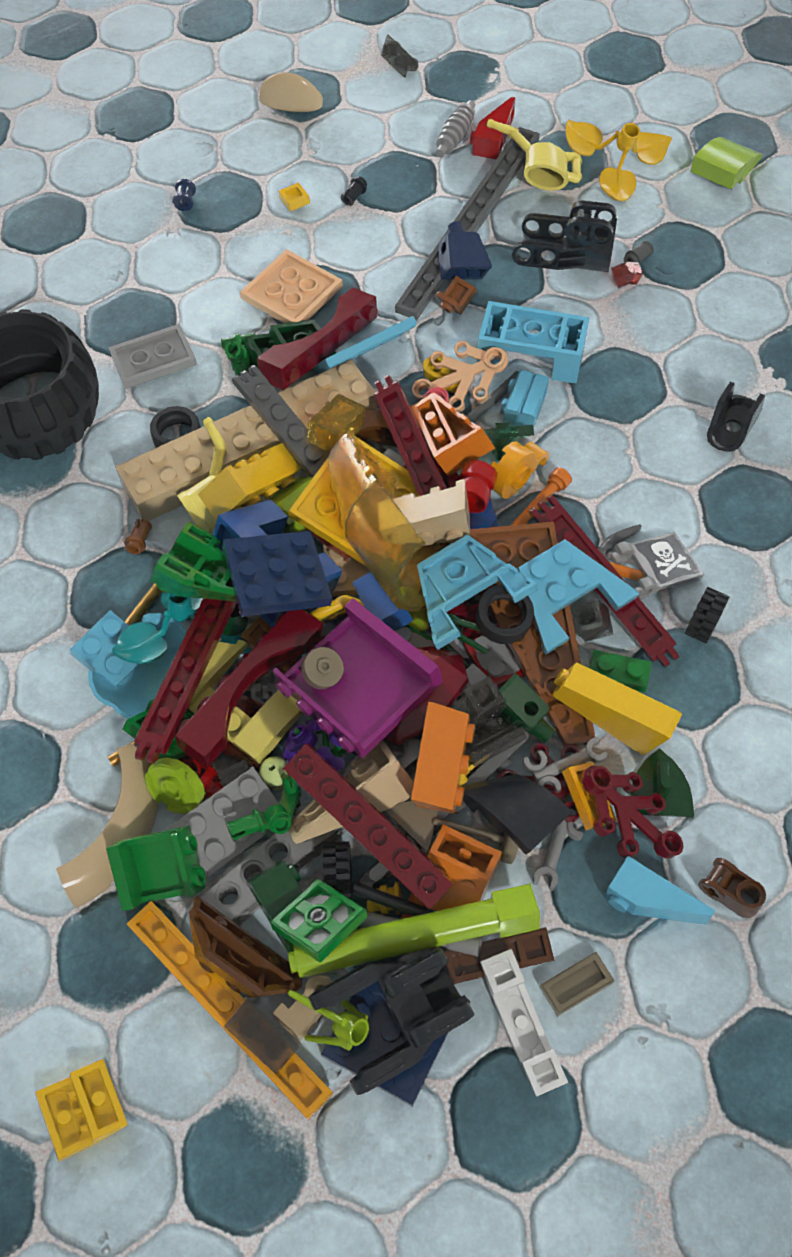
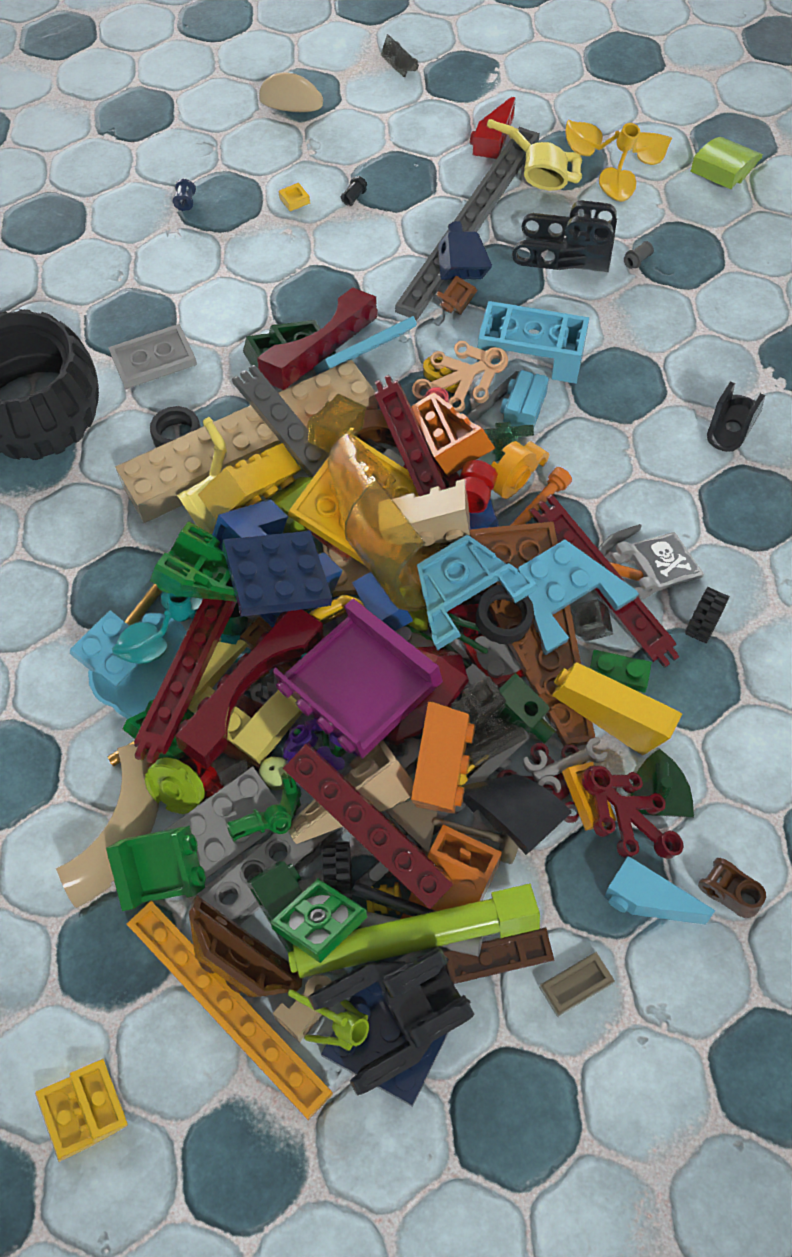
(136, 541): dark orange pin -> none
(237, 352): green pin -> none
(261, 1036): clear smoke plate -> none
(291, 288): light nougat plate -> none
(322, 668): dark tan wheel -> none
(455, 128): light grey piece -> none
(522, 1023): white slope -> none
(554, 851): light grey bar -> none
(627, 273): clear red piece -> none

